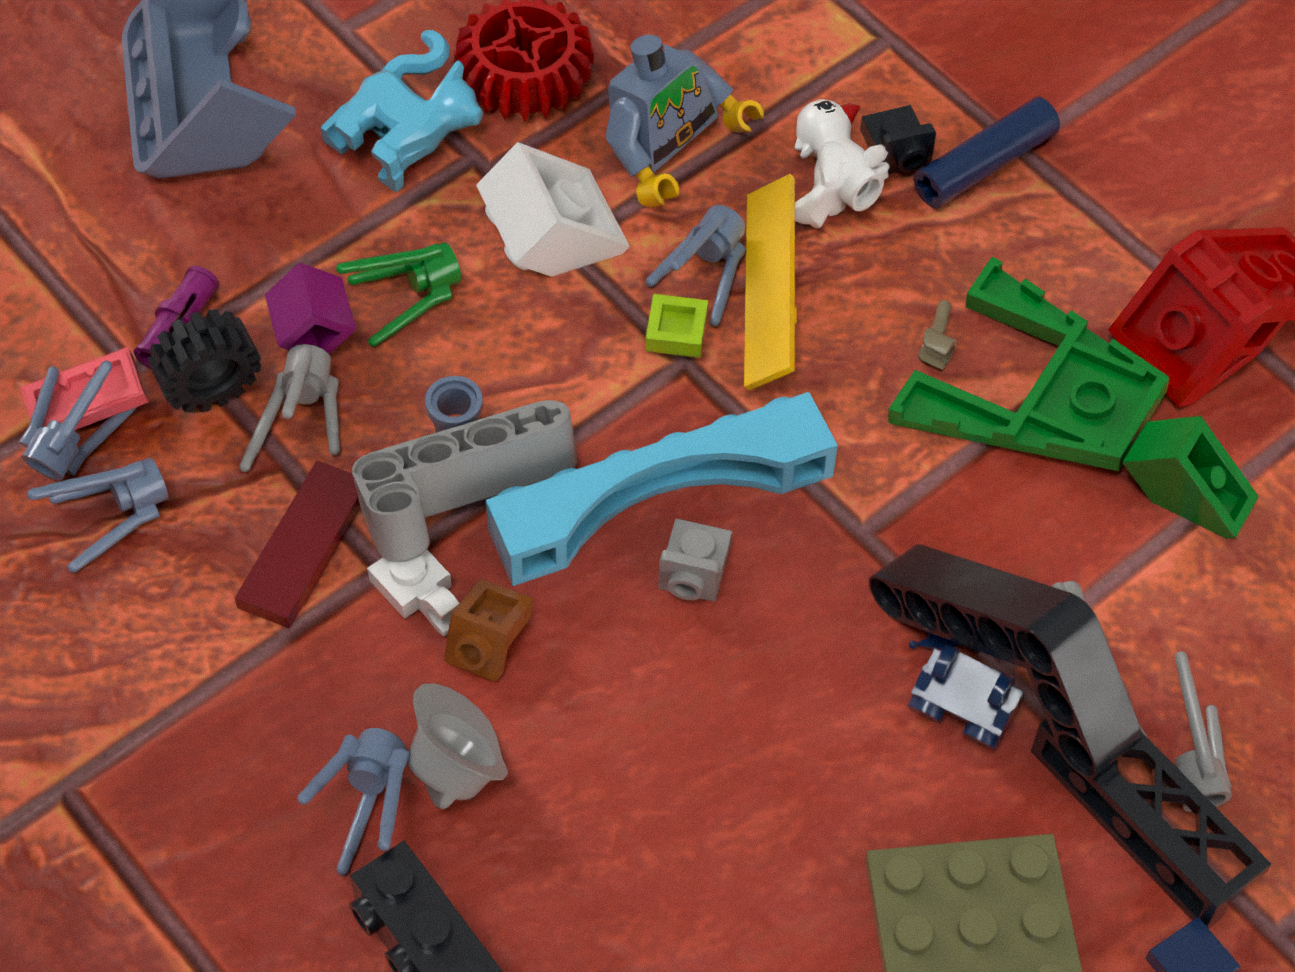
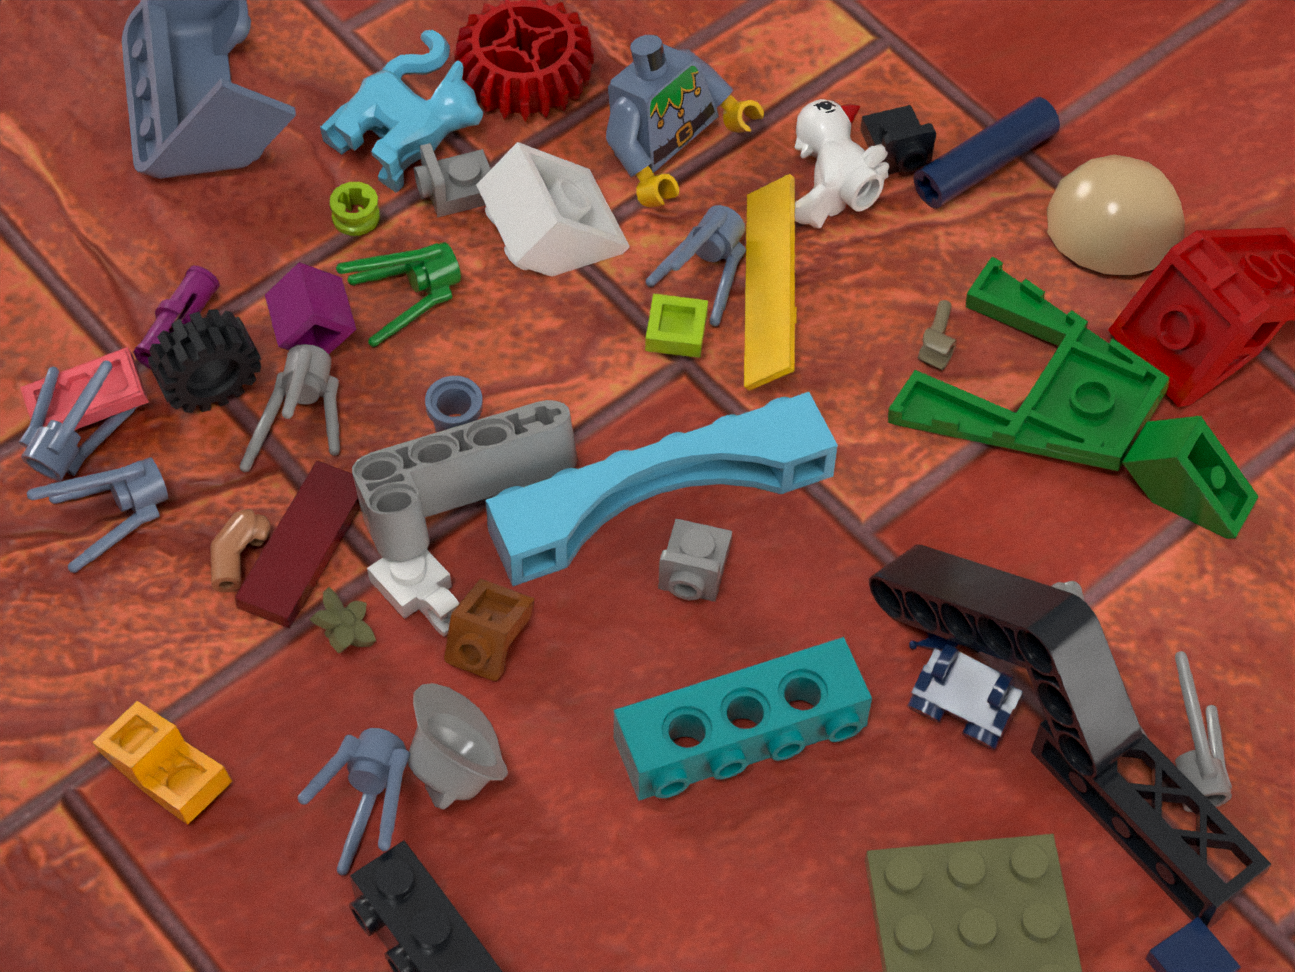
(161, 762): none -> light orange slope
(227, 546): none -> nougat arm
(343, 624): none -> olive plant
(354, 194): none -> lime bush
(451, 180): none -> light grey bracket
(819, 675): none -> teal brick
(1115, 215): none -> tan cylinder

